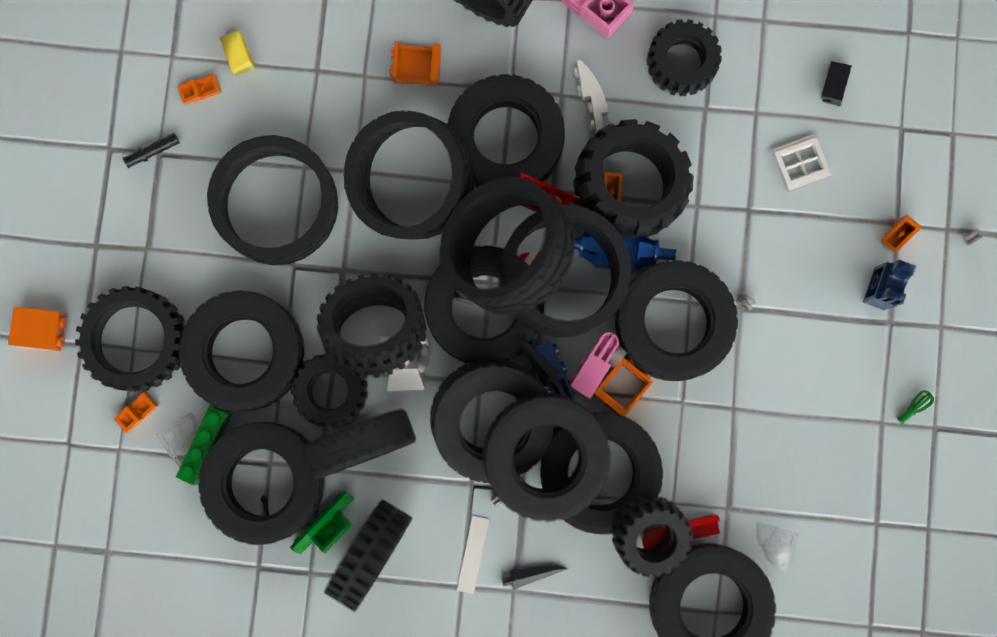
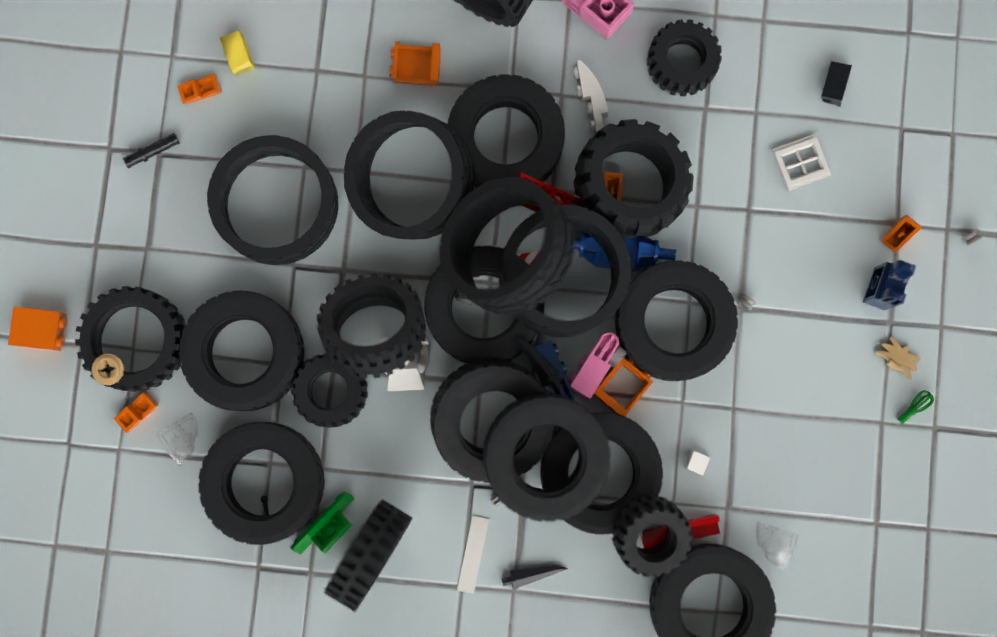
(101, 363): none -> tan gear
(207, 434): green brick -> none
(359, 443): black tyre -> none
(697, 463): none -> white slope
(898, 357): none -> tan piece

